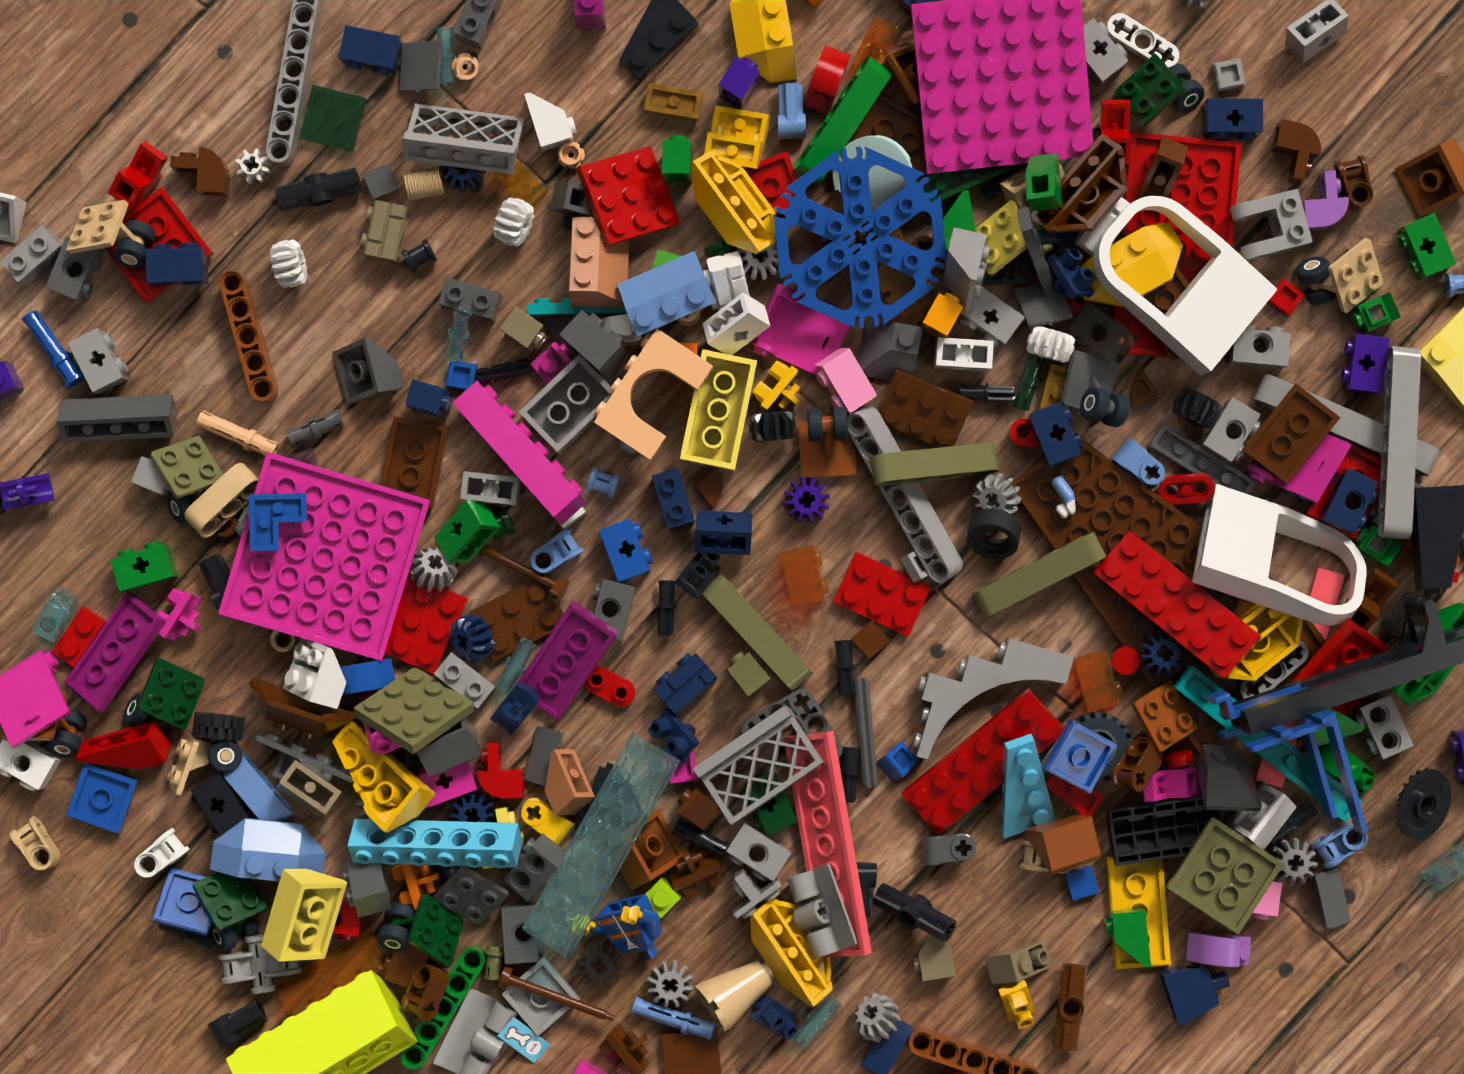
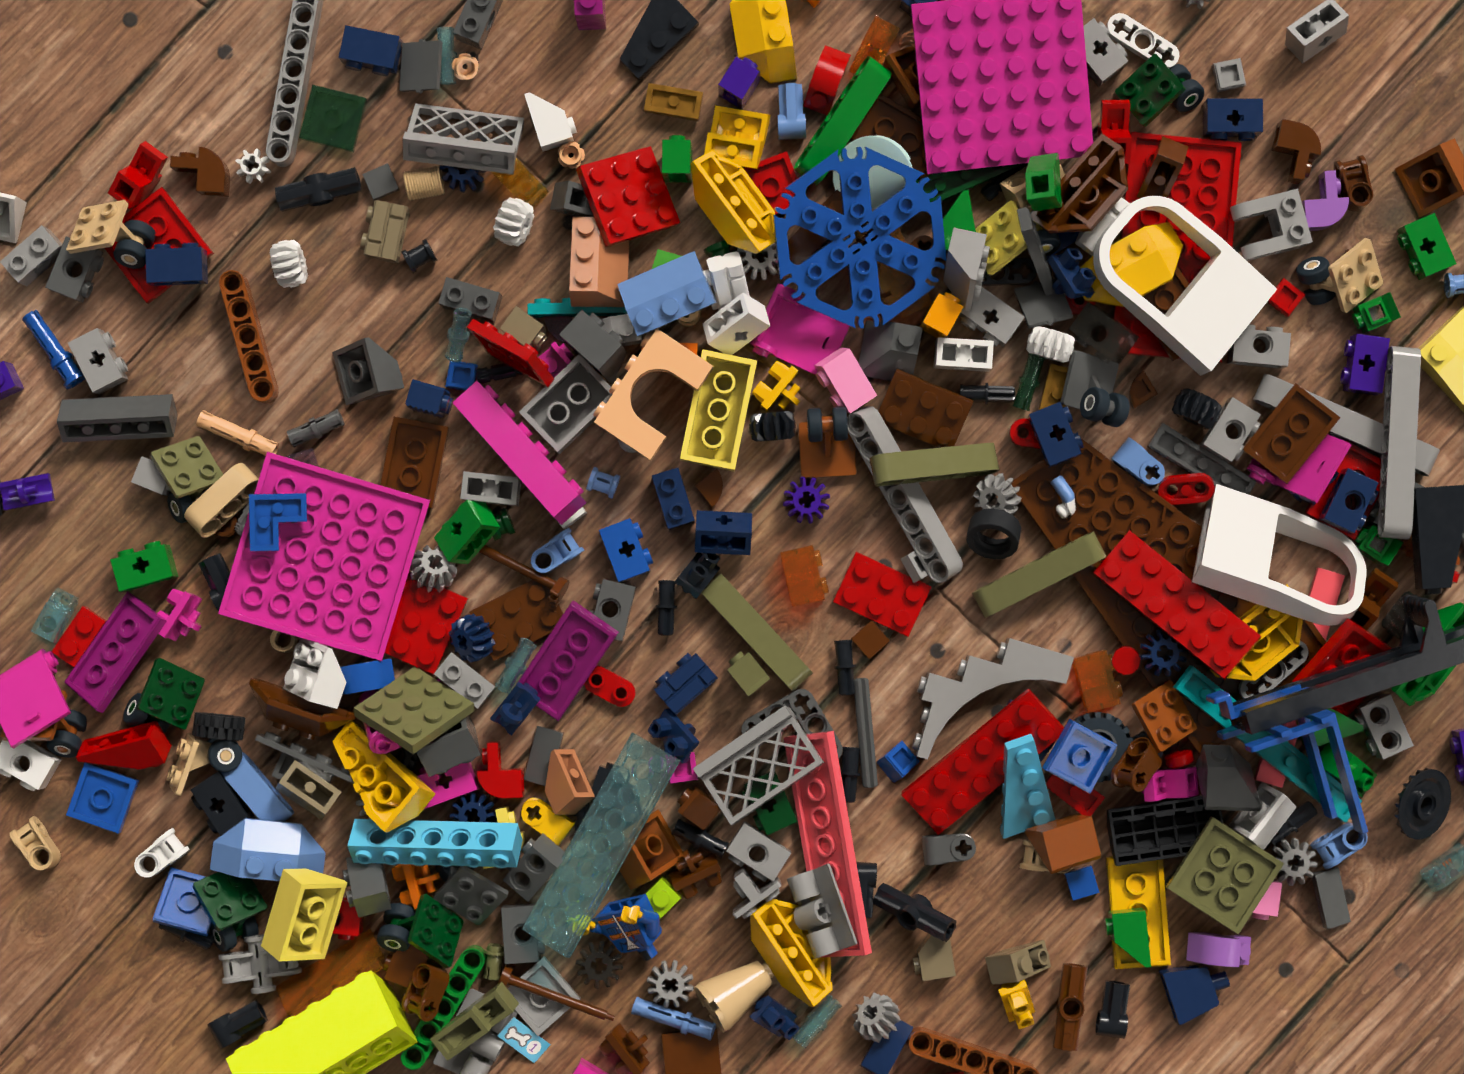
(475, 1021): none -> olive slope
(508, 351): none -> red plate
(1112, 1017): none -> black piece

